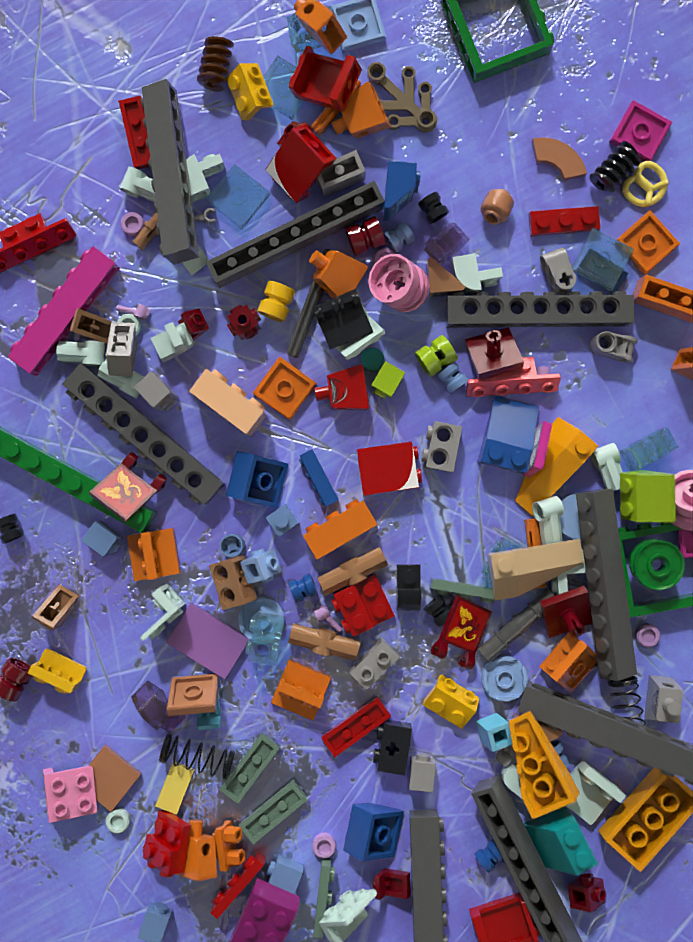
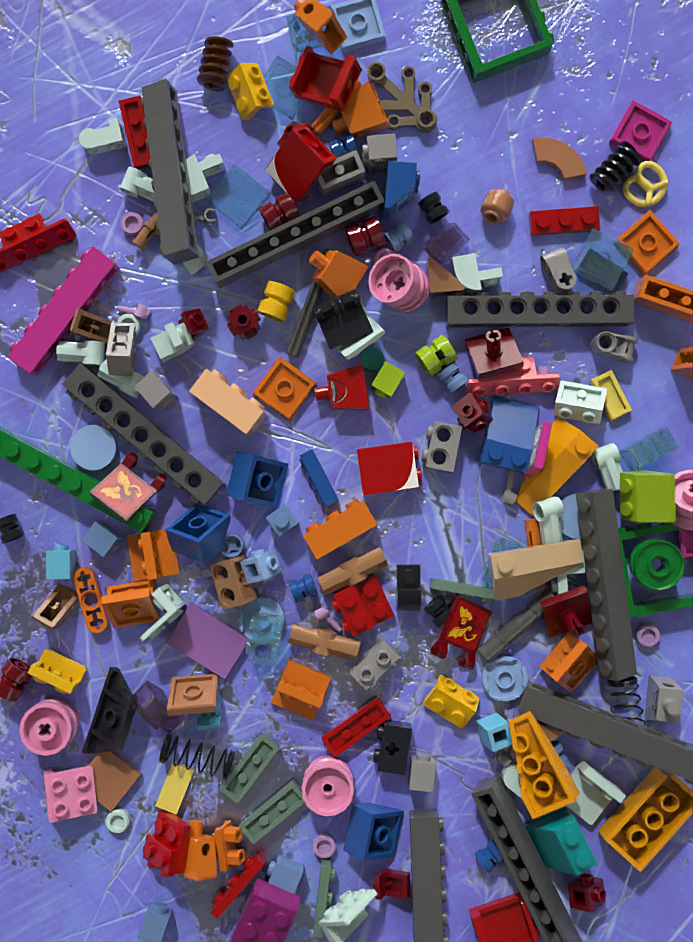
(36, 724): none -> bright pink wheel
(60, 563): none -> medium azure brick
(89, 618): none -> orange beam
(93, 447): none -> light blue tile
(103, 139): none -> light aqua leg
(112, 716): none -> black wing
(131, 604): none -> orange bracket
(199, 533): none -> blue slope
(280, 212): none -> dark red wheel
(331, 799): none -> bright pink wheel
(337, 147): none -> blue wheel
(378, 151): none -> light grey brick
(473, 412): none -> dark red brick
(509, 497): none -> light grey hand
(580, 402): none -> light aqua bracket
(615, 401): none -> light yellow tile

